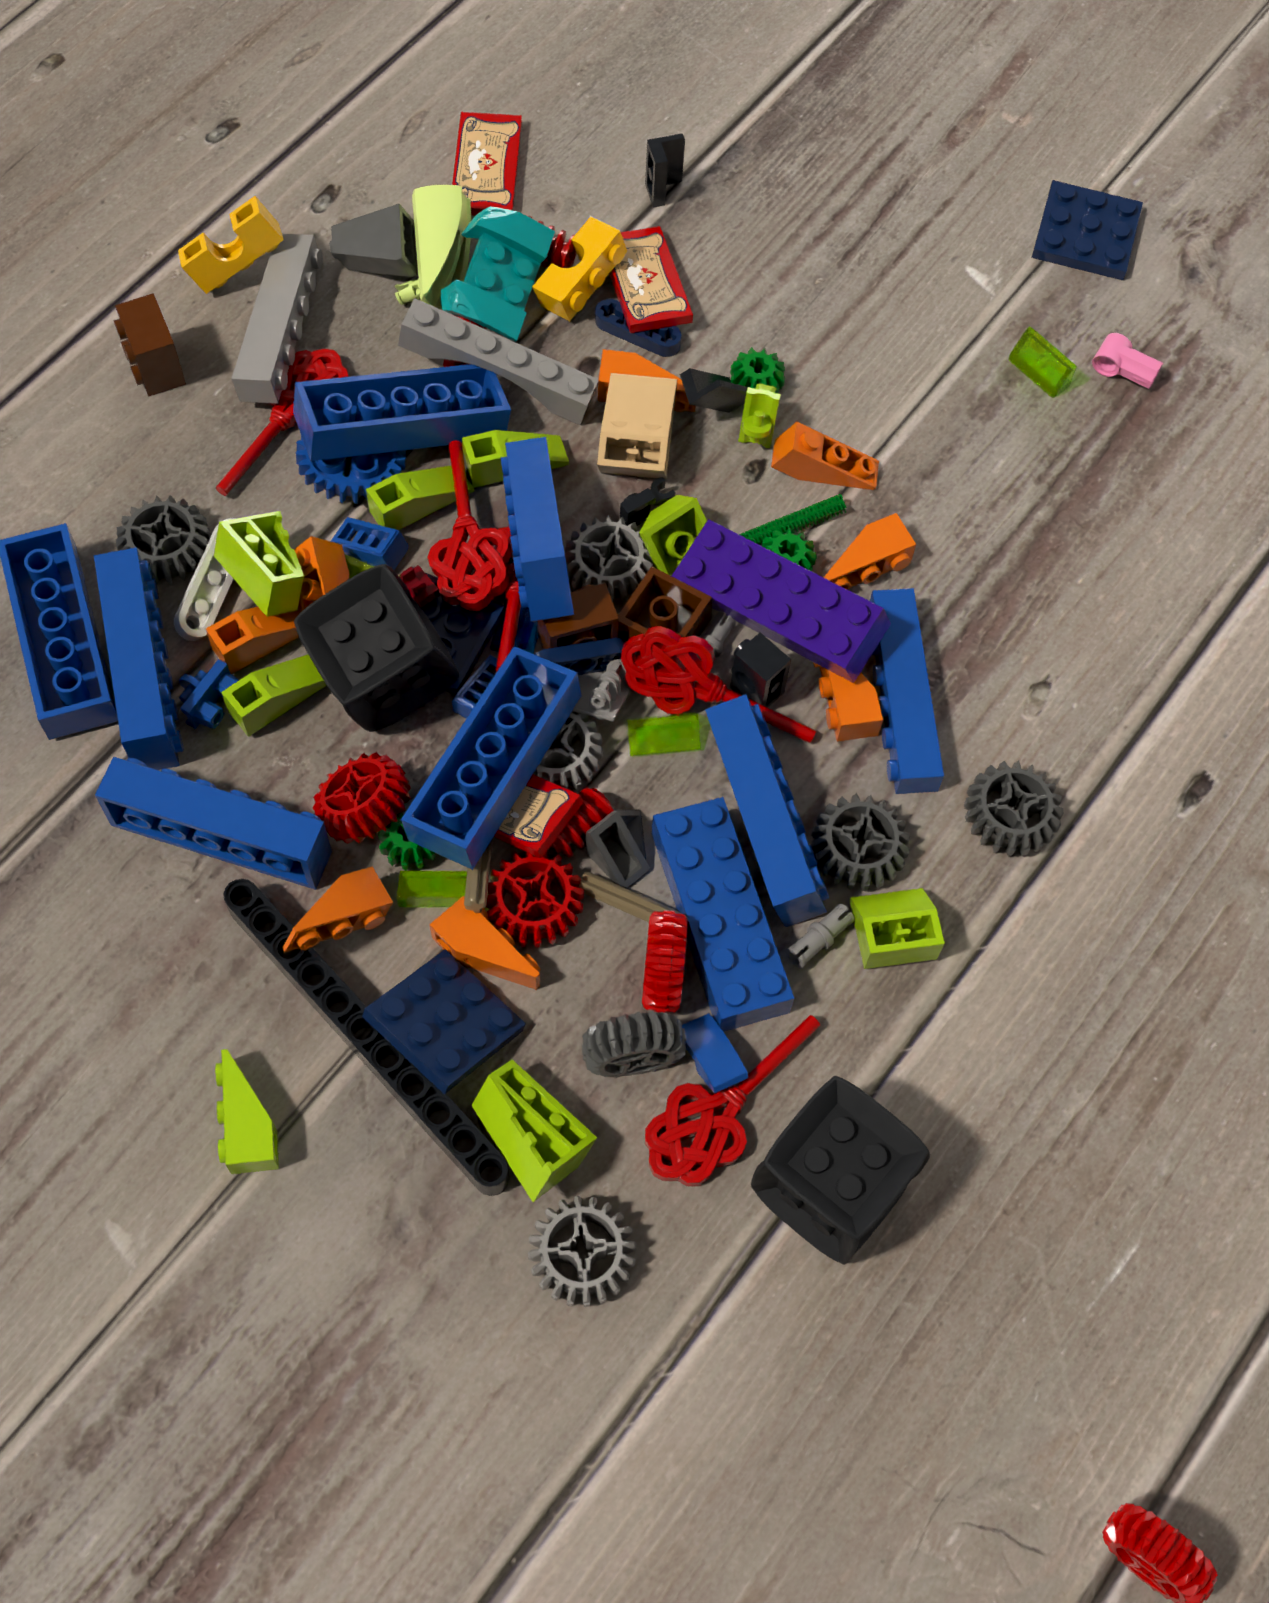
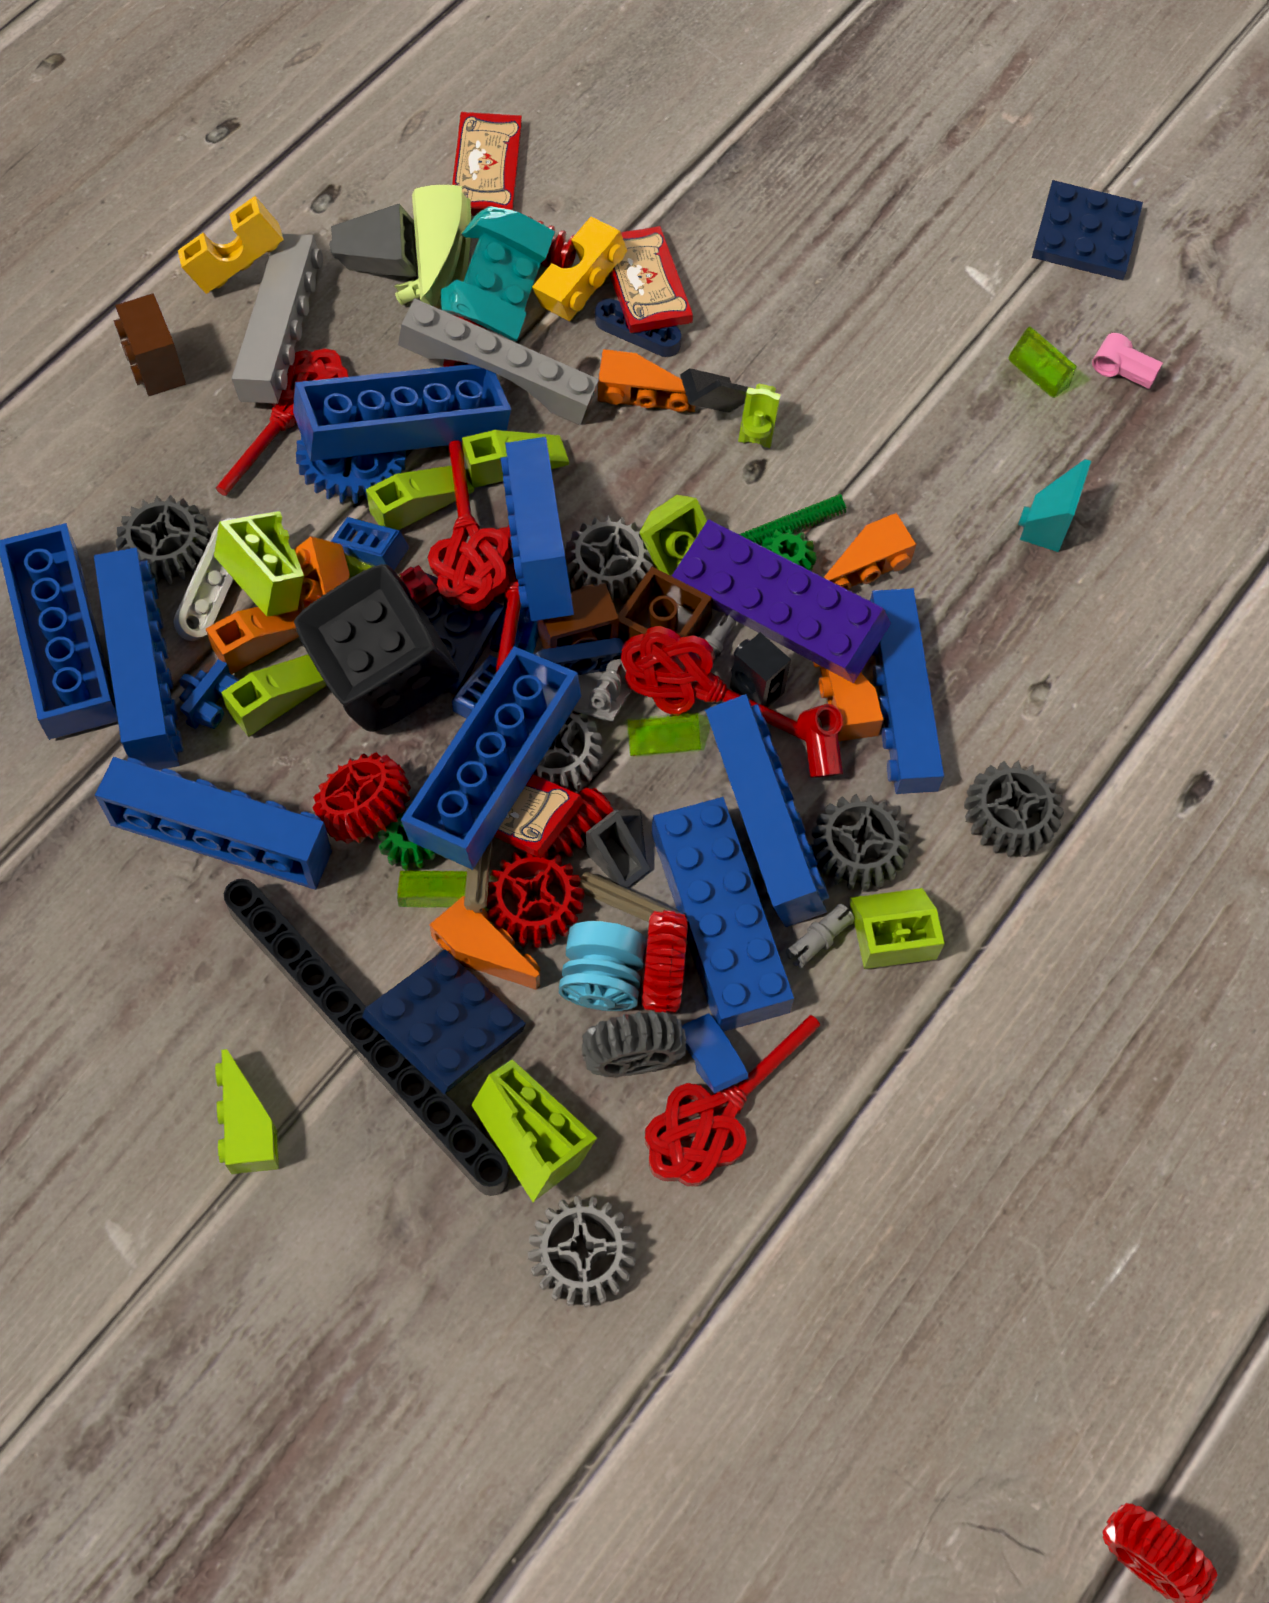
(350, 904): orange slope -> none
(603, 966): none -> medium azure wheel
(637, 426): tan slope -> none
(639, 505): black plate -> none
(663, 166): black panel -> none
(758, 368): green gear -> none
(821, 459): orange slope -> none
(822, 742): none -> red piece
(839, 1169): black piece -> none
(1054, 509): none -> teal slope

